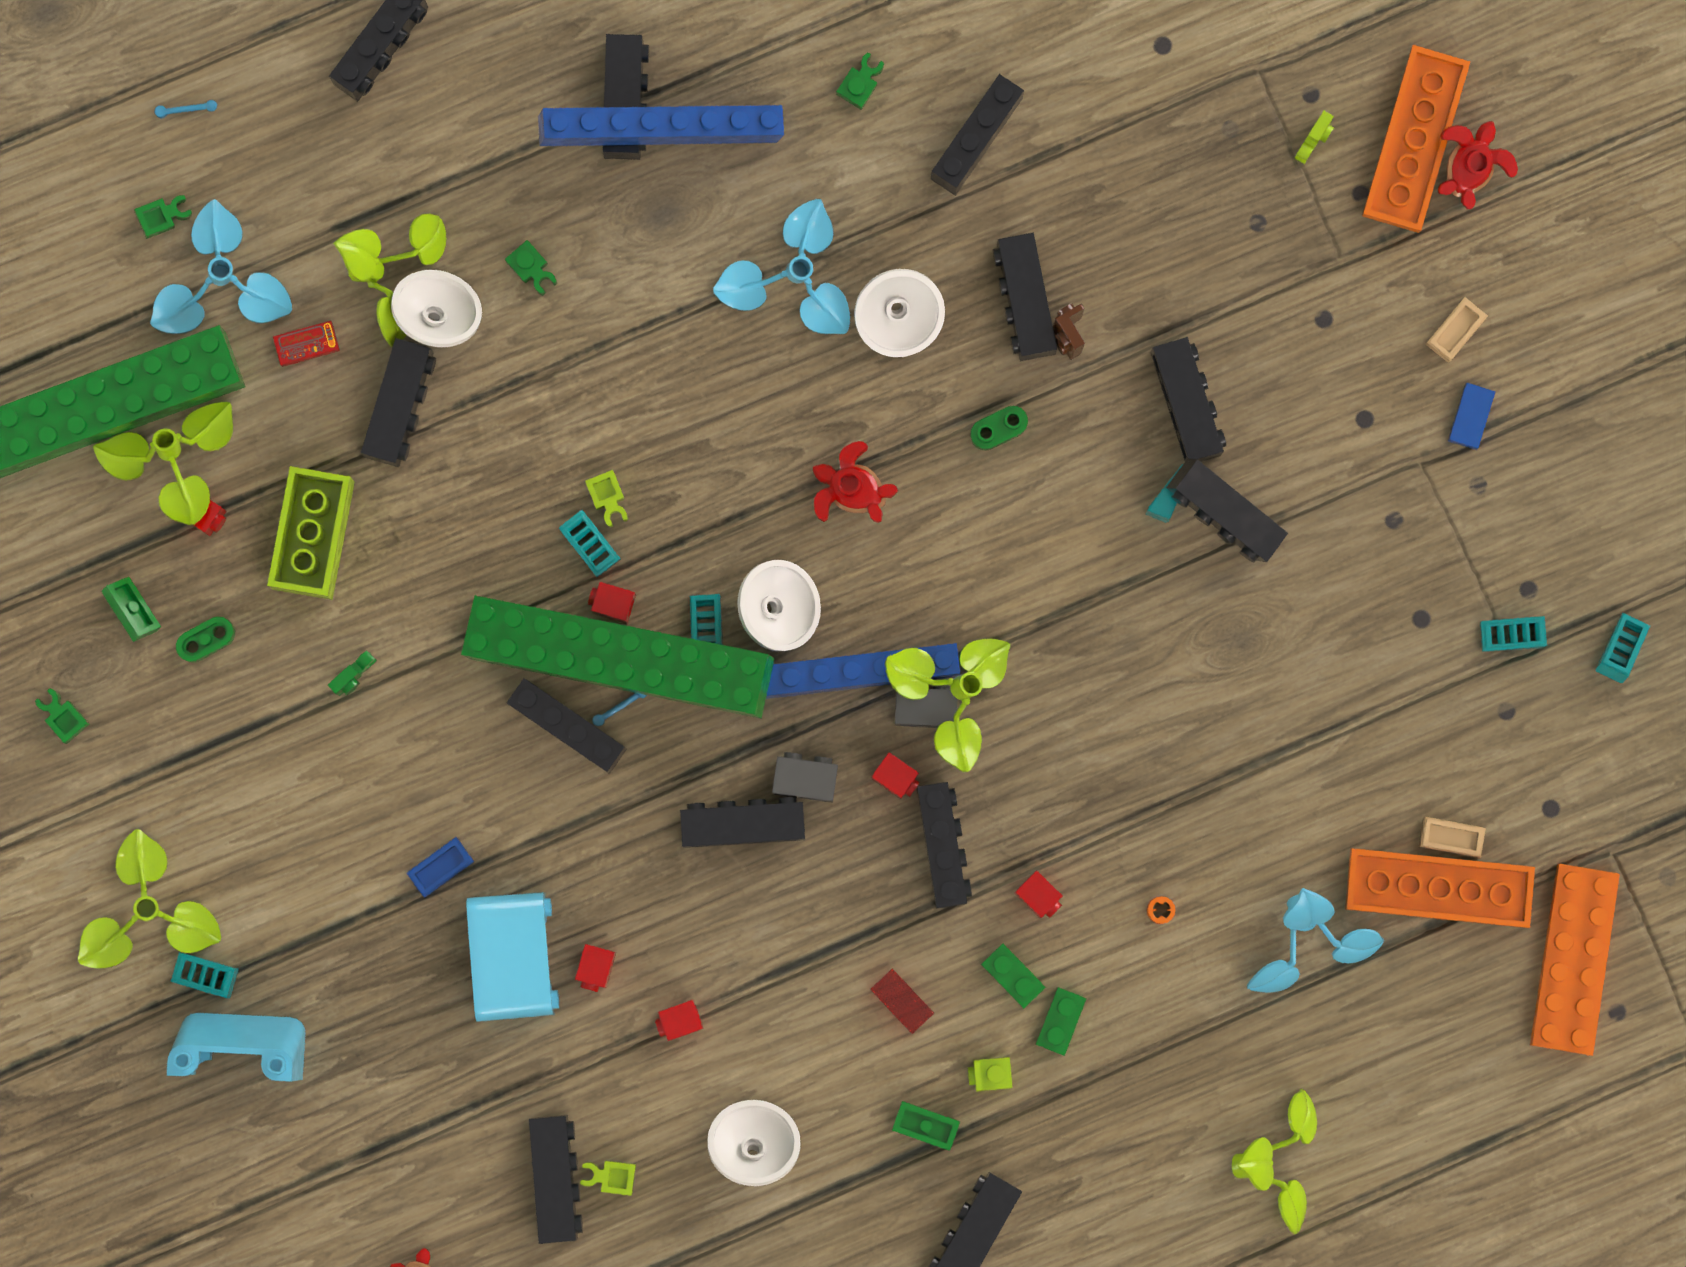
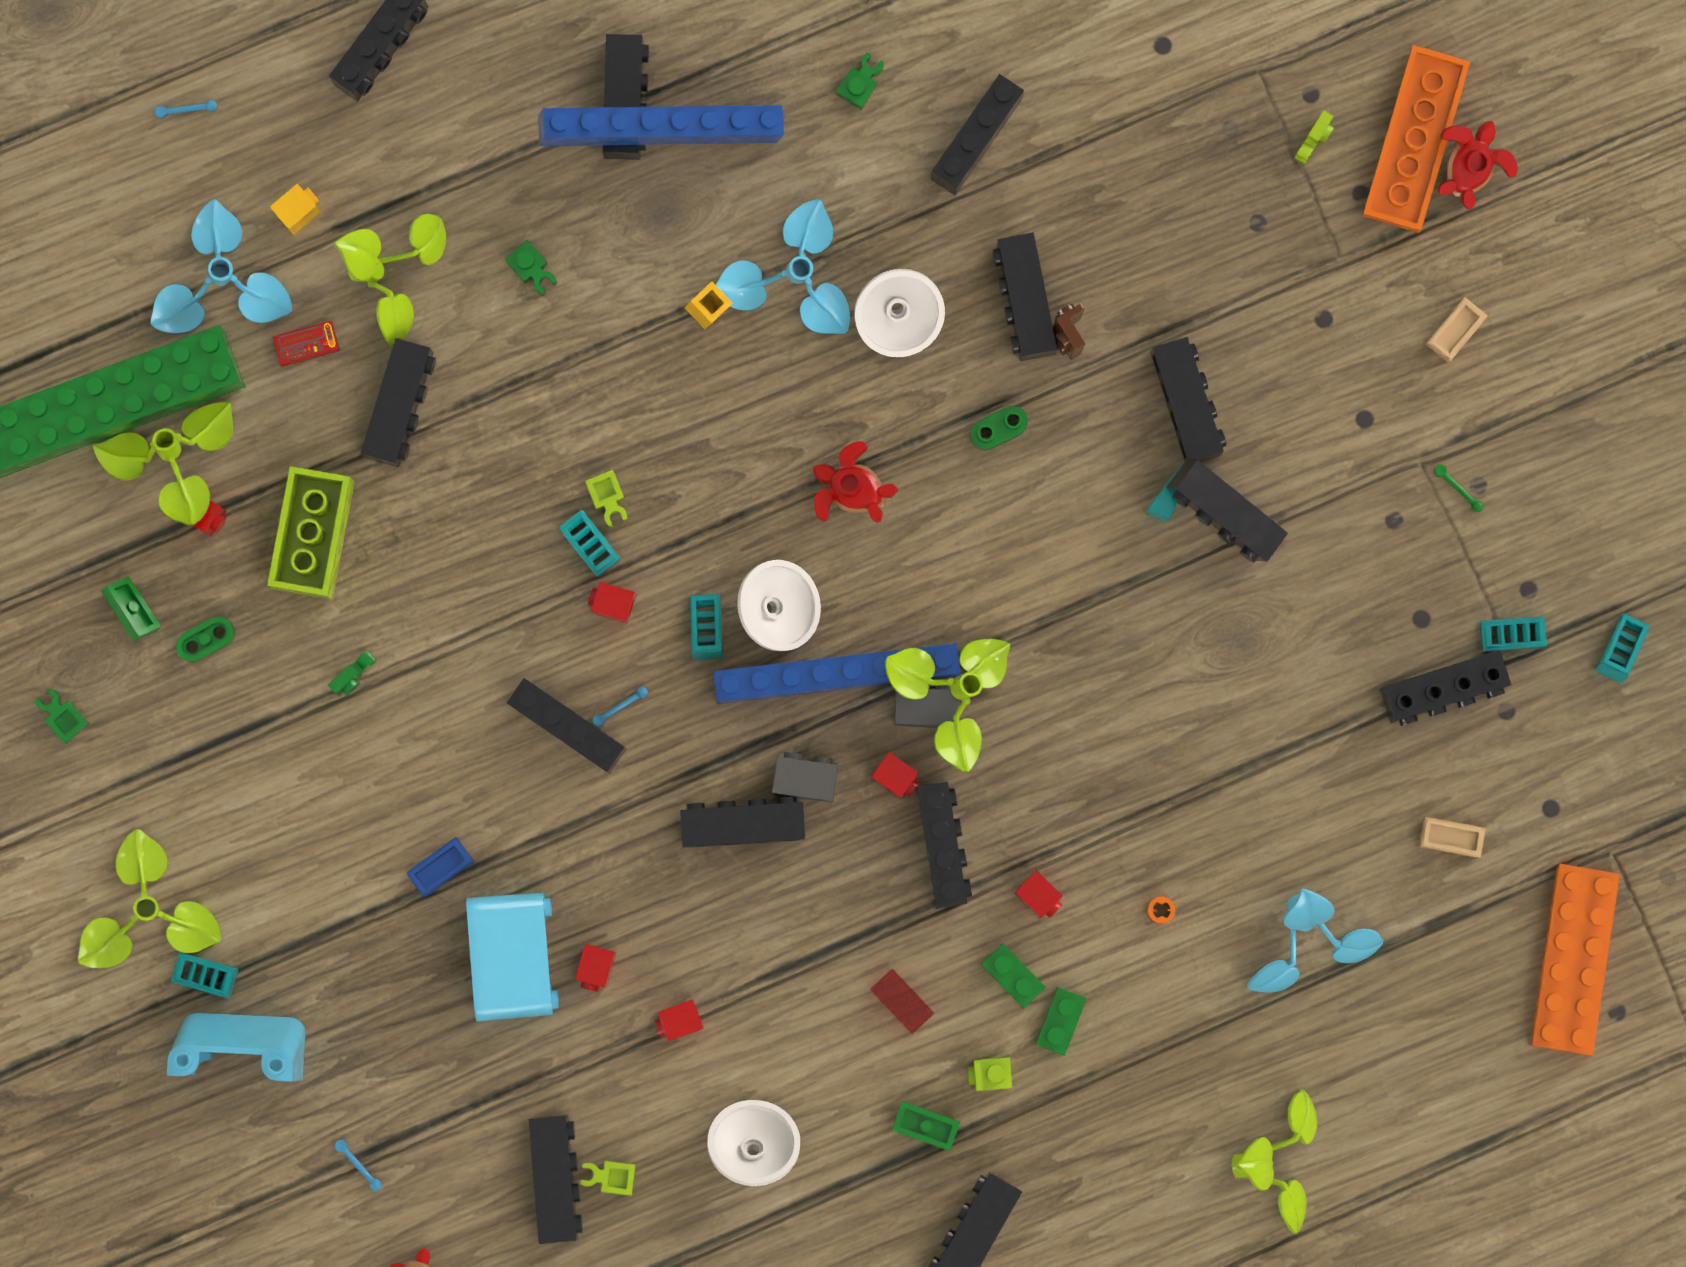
(158, 218): green plate -> none
(296, 208): none -> yellow brick
(341, 1146): none -> dark azure hinge
(436, 297): white dish -> none
(618, 656): green brick -> none
(708, 305): none -> yellow brick
(1440, 888): orange plate -> none
(1441, 471): none -> green hinge
(1444, 687): none -> black brick
(1471, 416): blue tile -> none

